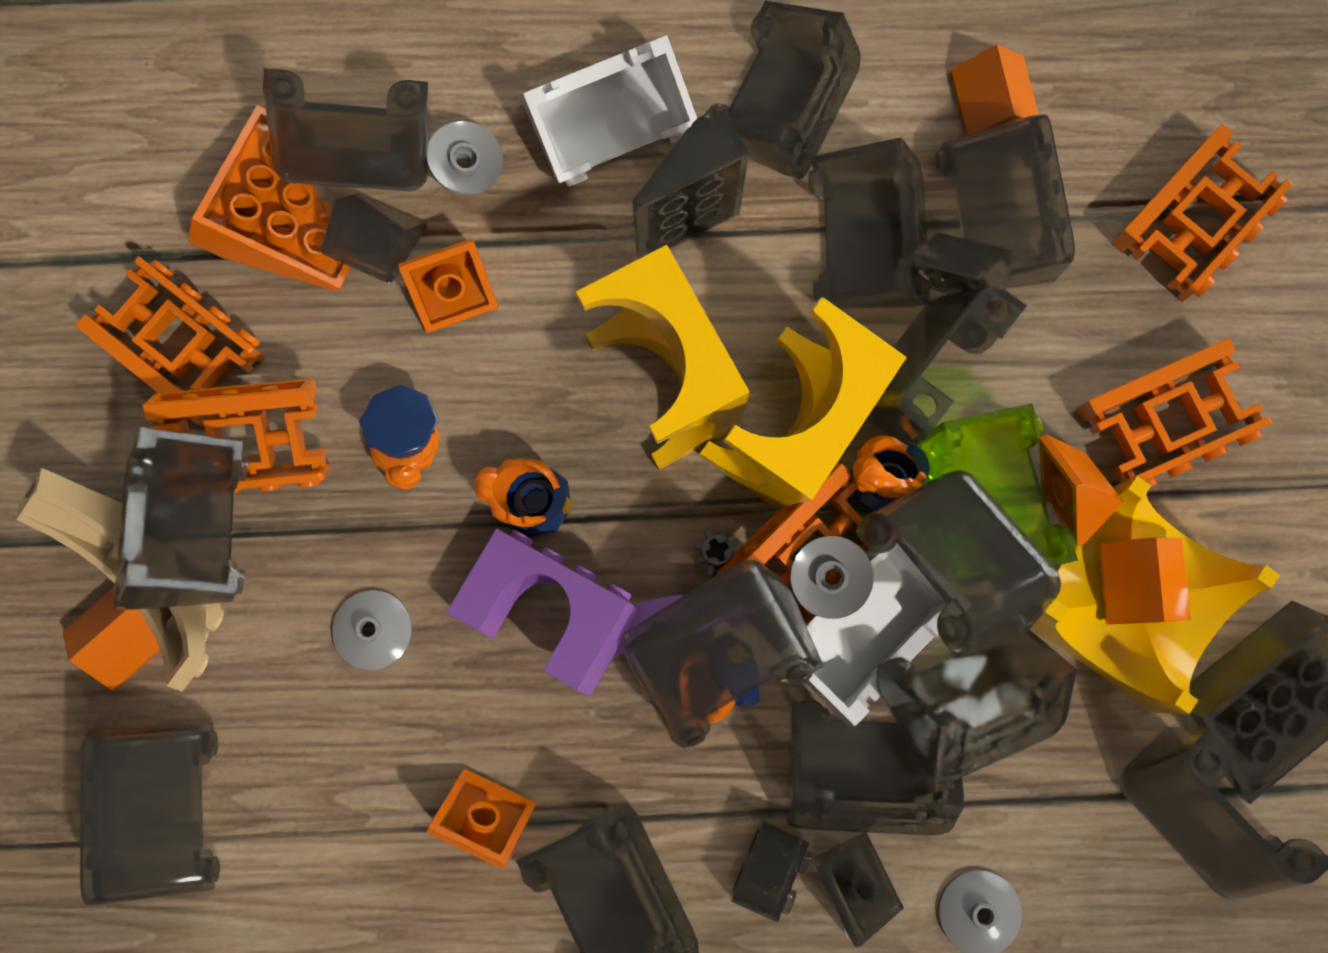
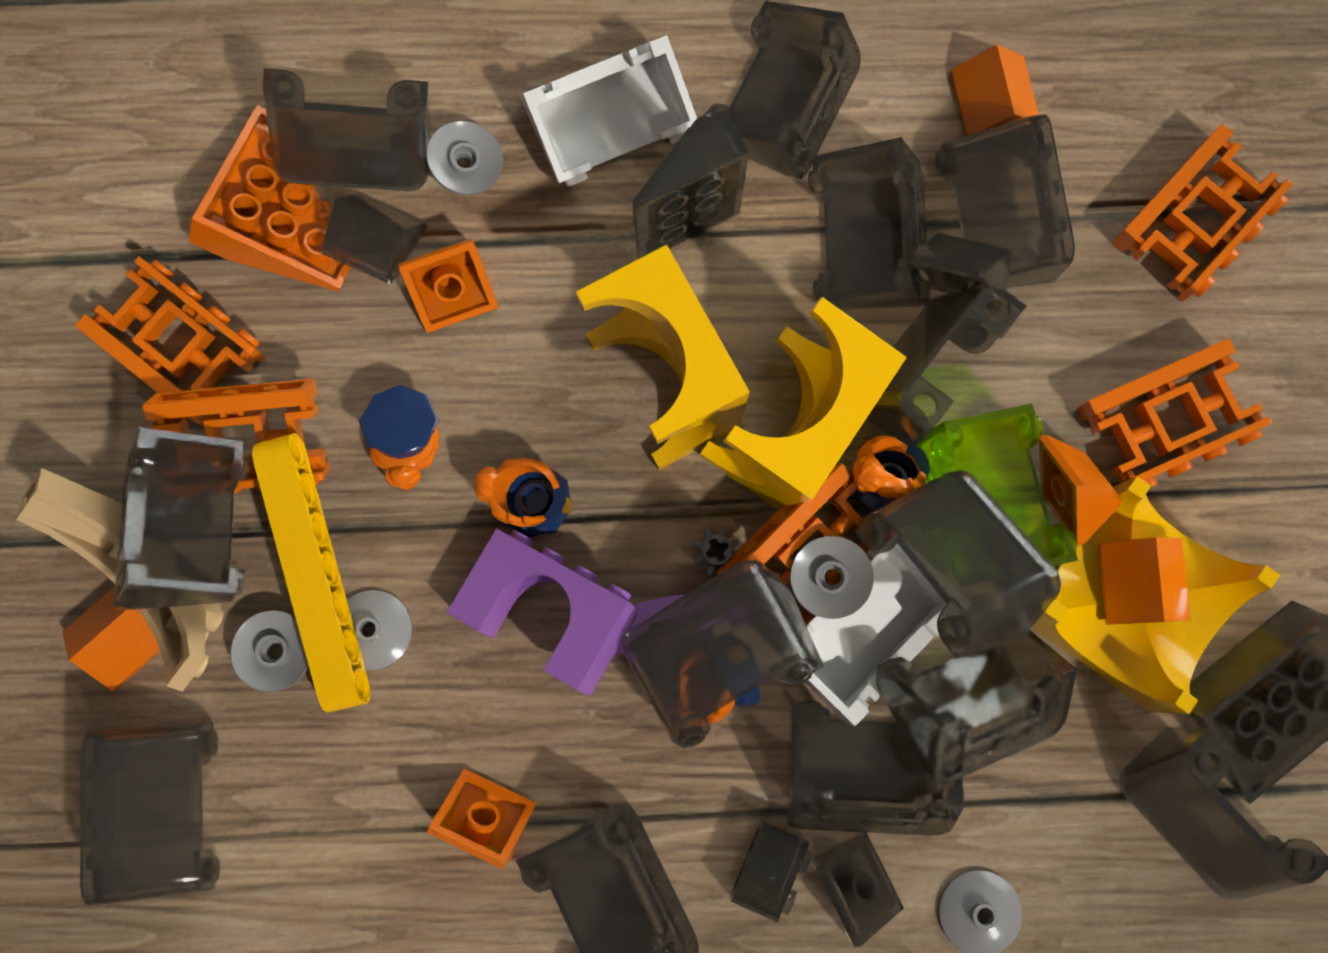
(252, 650): none -> light grey dish
(311, 573): none -> yellow beam

